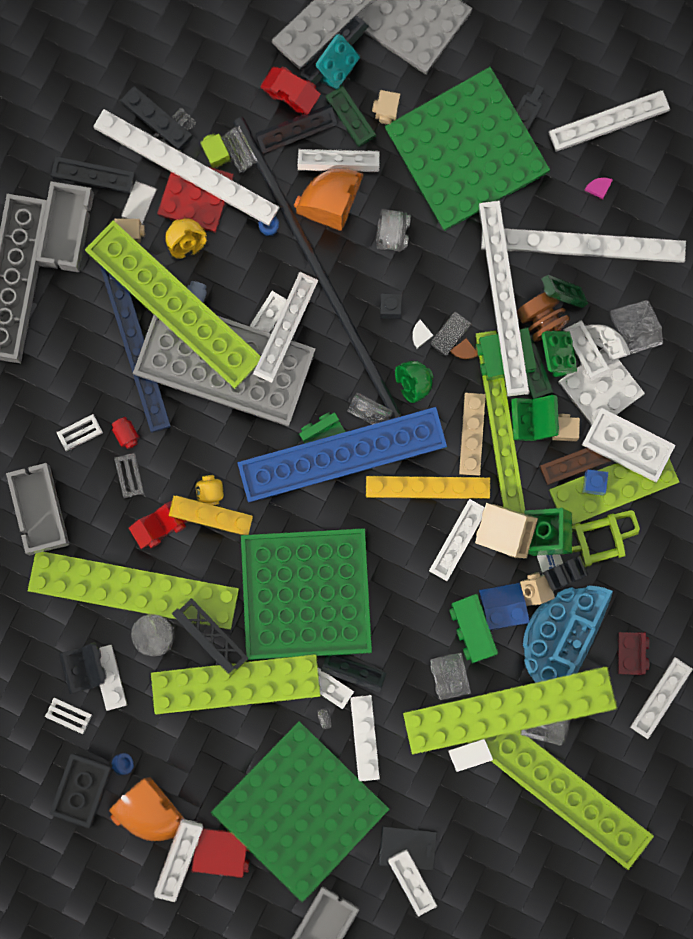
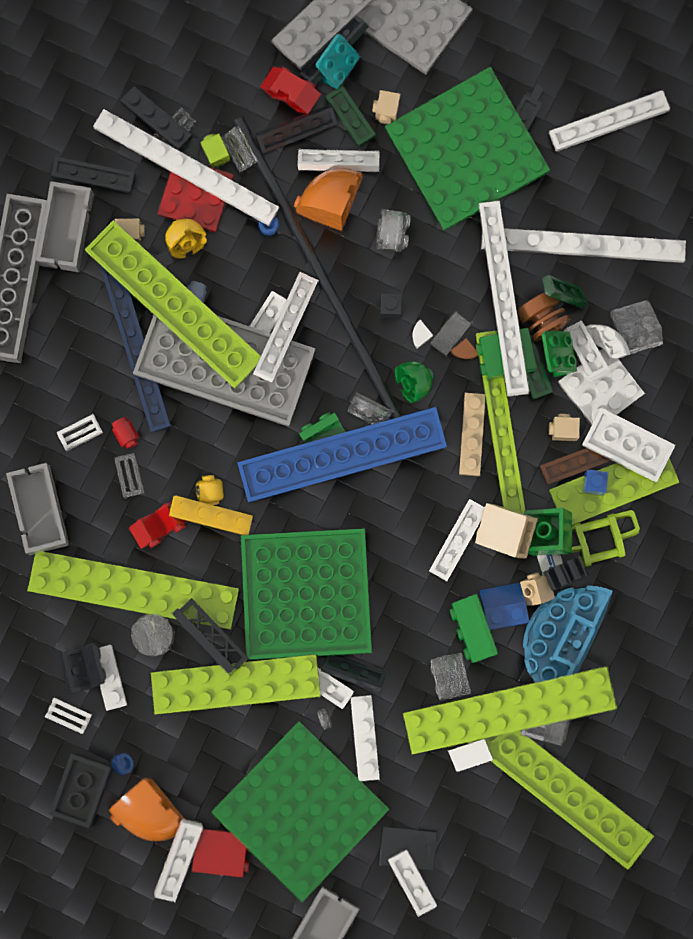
(139, 202): white sticker -> none
(427, 487): yellow plate -> none
(535, 418): green bracket -> none
(599, 187): dark pink tile -> none
(632, 653): dark red bracket -> none
(661, 698): white tile -> none

